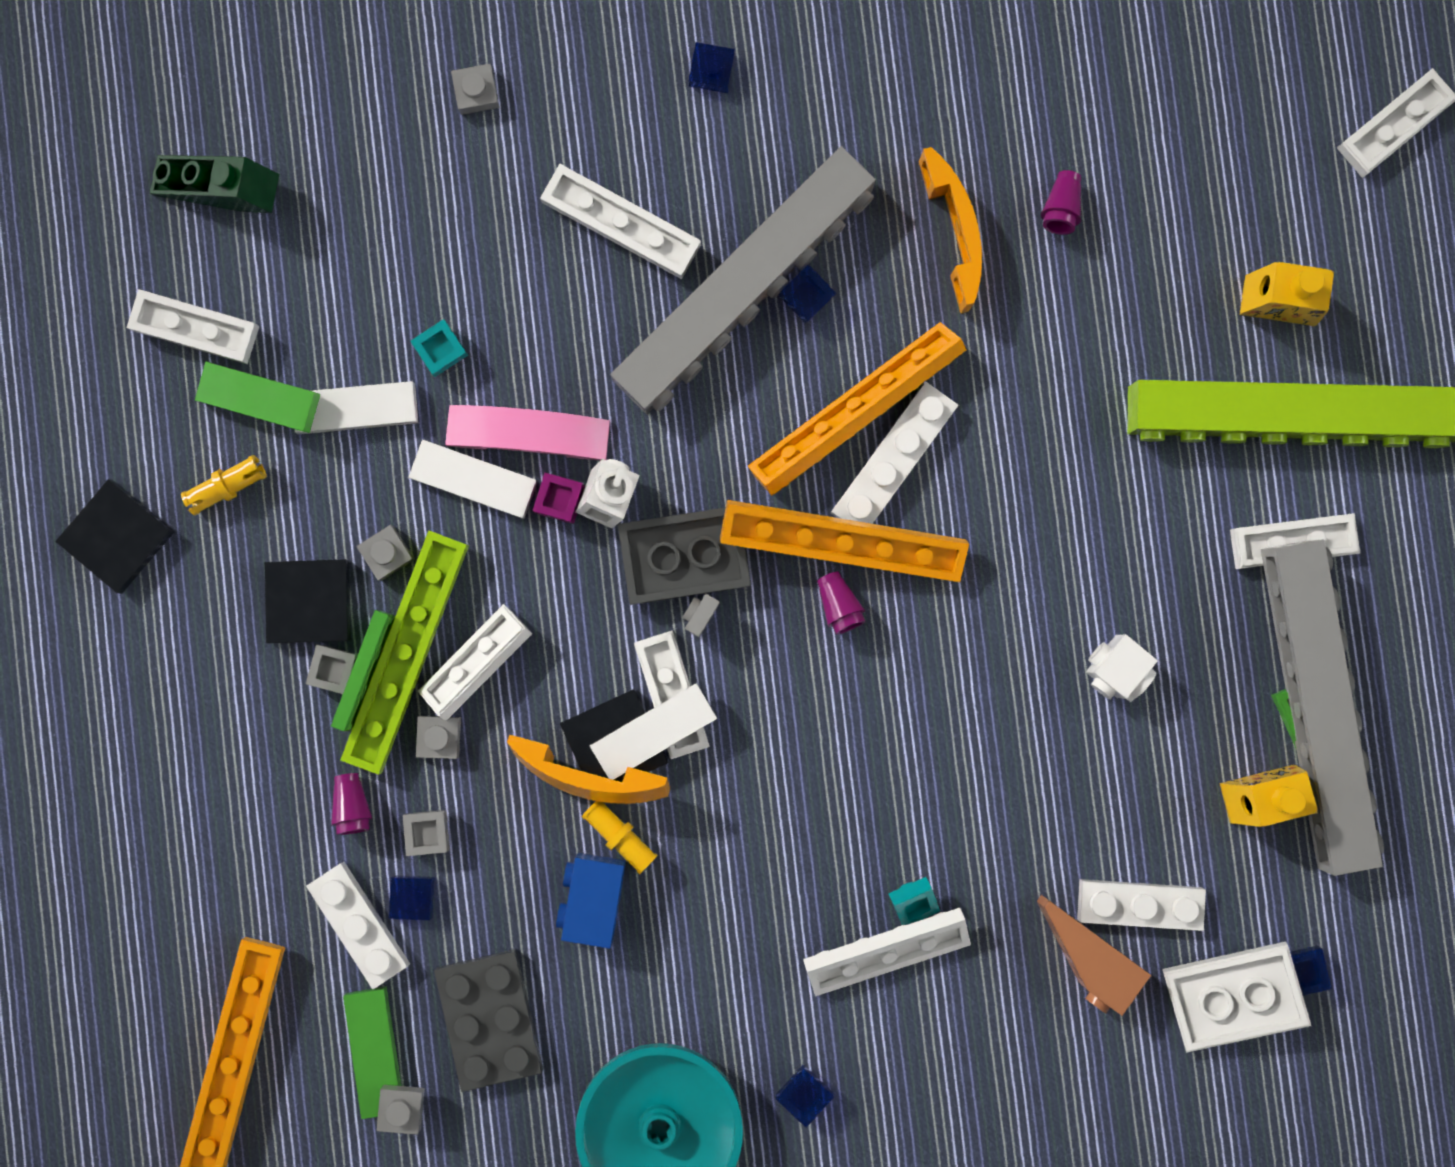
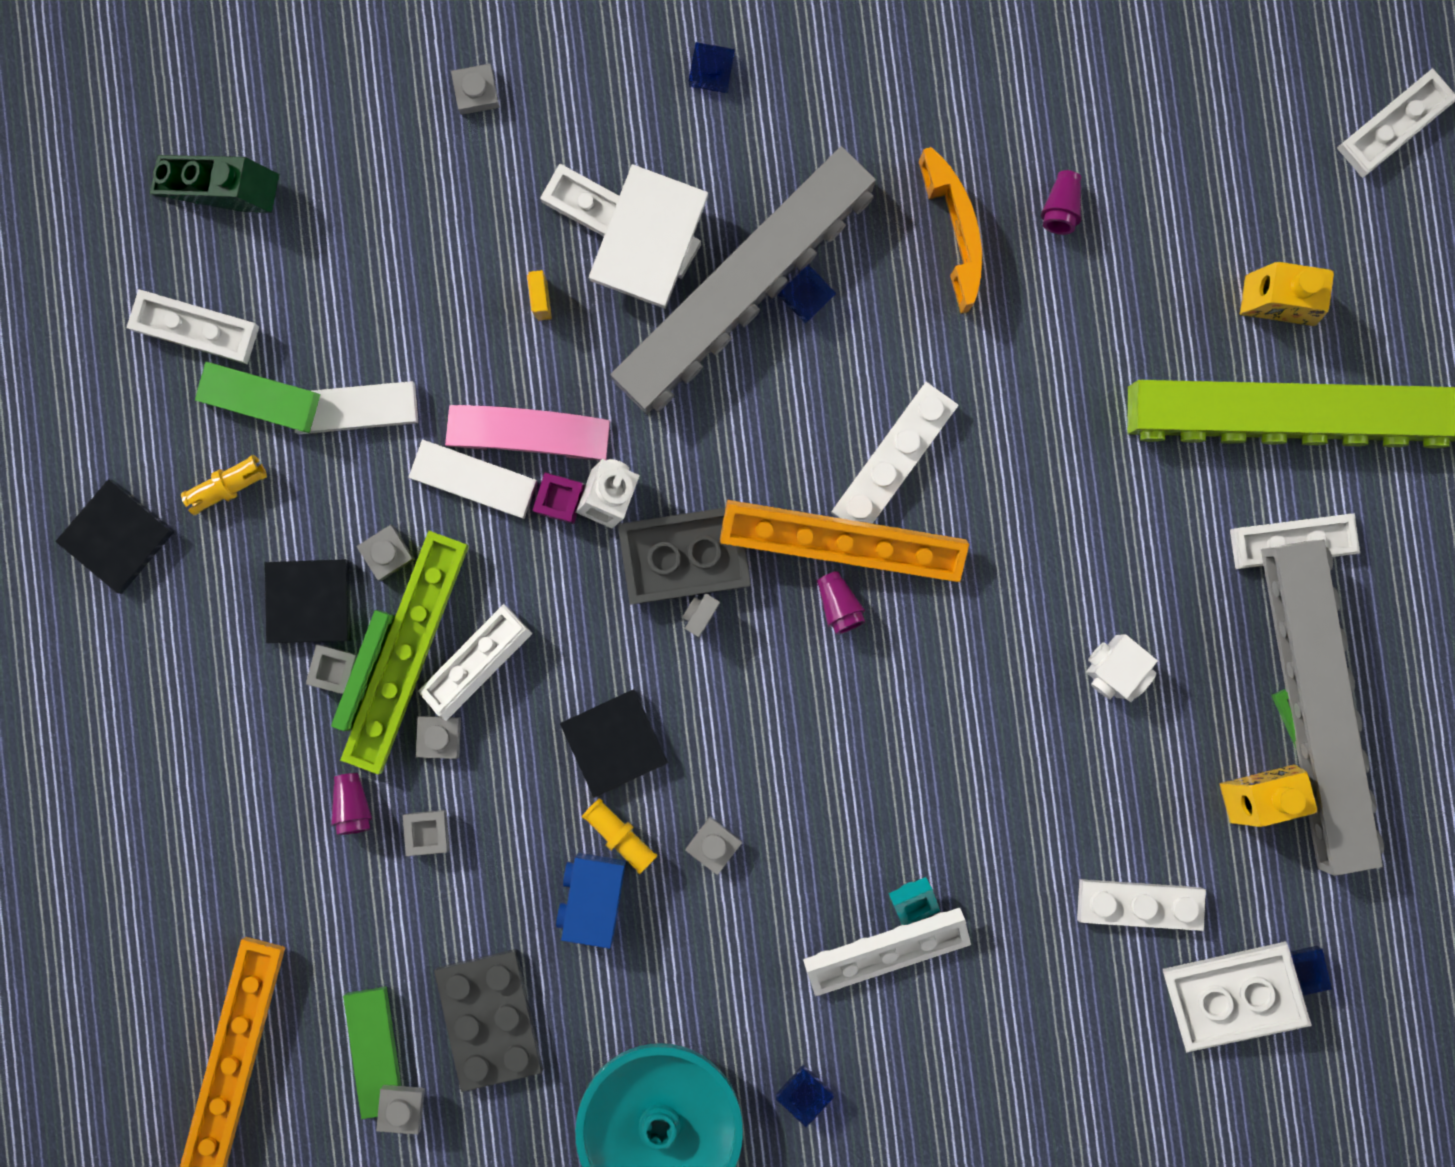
(358, 925): white plate -> none
(411, 897): clear blue plate -> none
(439, 348): teal plate -> none
(539, 295): none -> yellow tile
(636, 786): light orange slope -> none
(648, 236): none -> white tile
(653, 732): white tile -> none
(666, 678): white tile -> none
(713, 845): none -> light grey plate
(856, 408): light orange plate -> none
(1099, 967): nougat slope -> none

